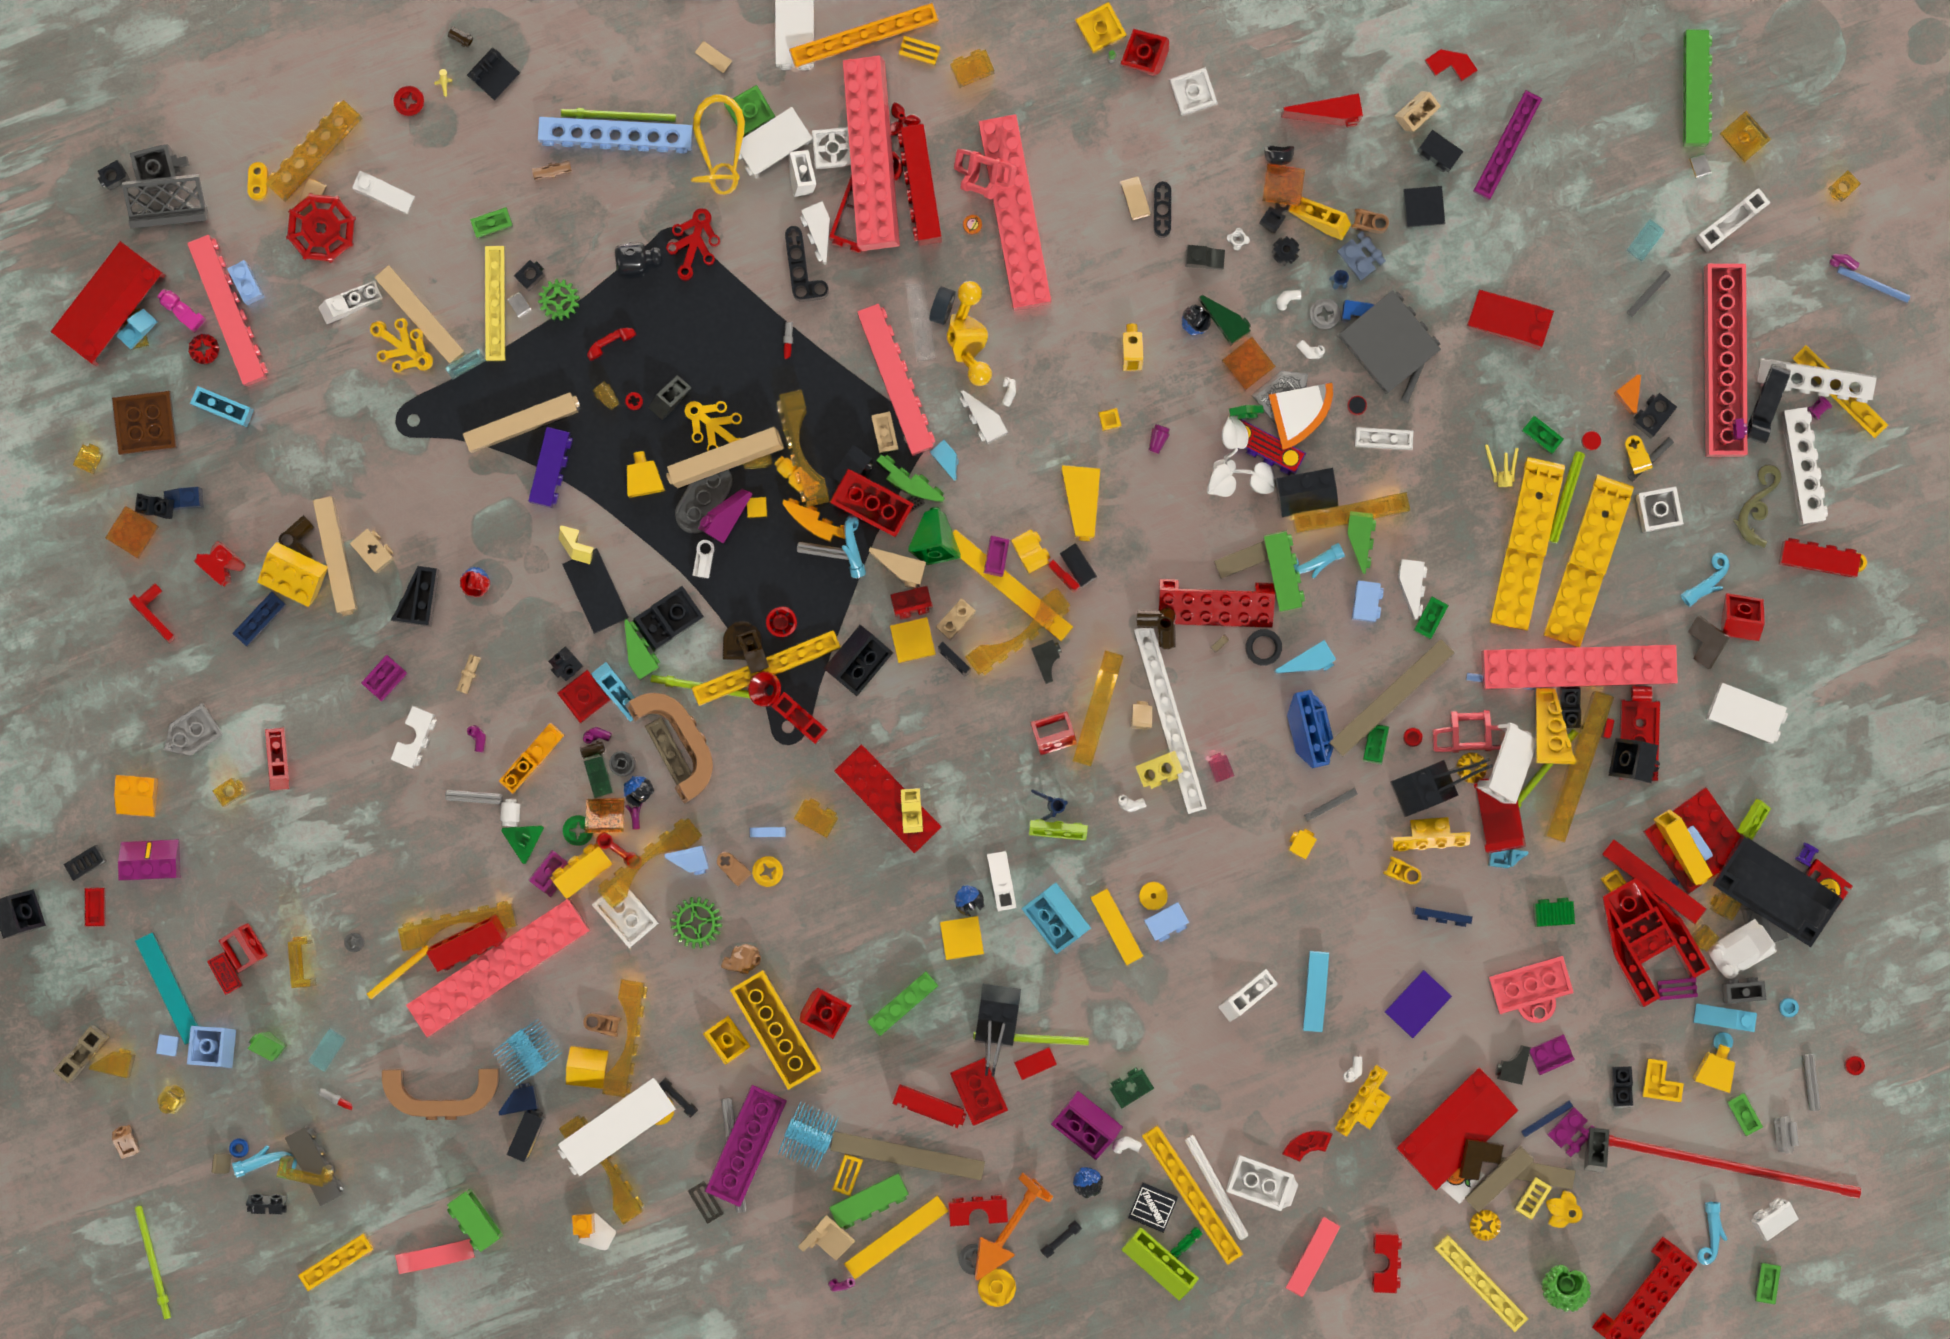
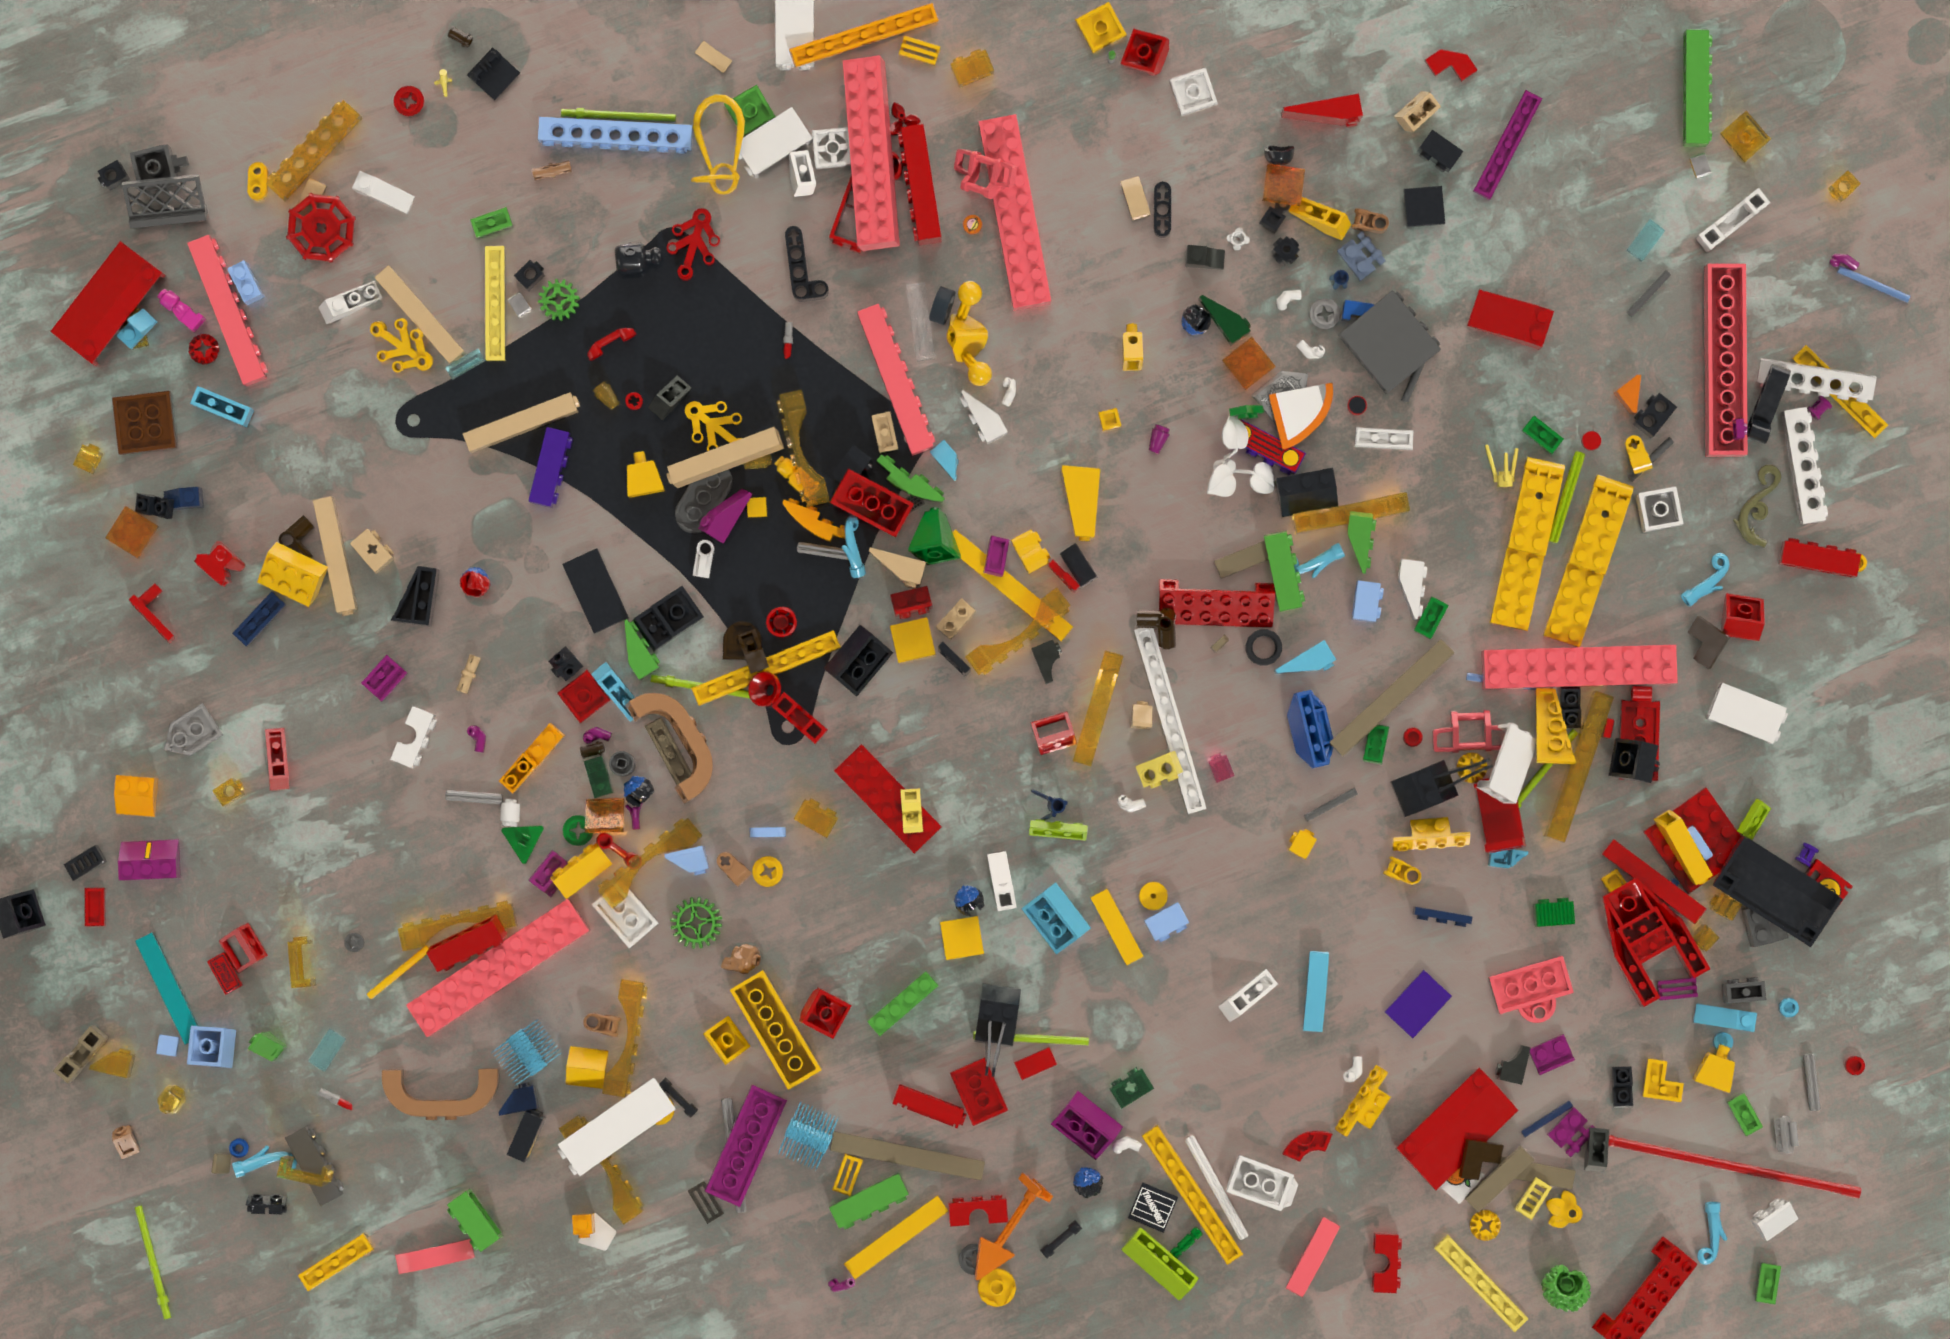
(576, 551): light yellow slope -> none
(819, 226): white slope -> none
(828, 1237): tan bracket -> none
(1742, 949): white slope -> none

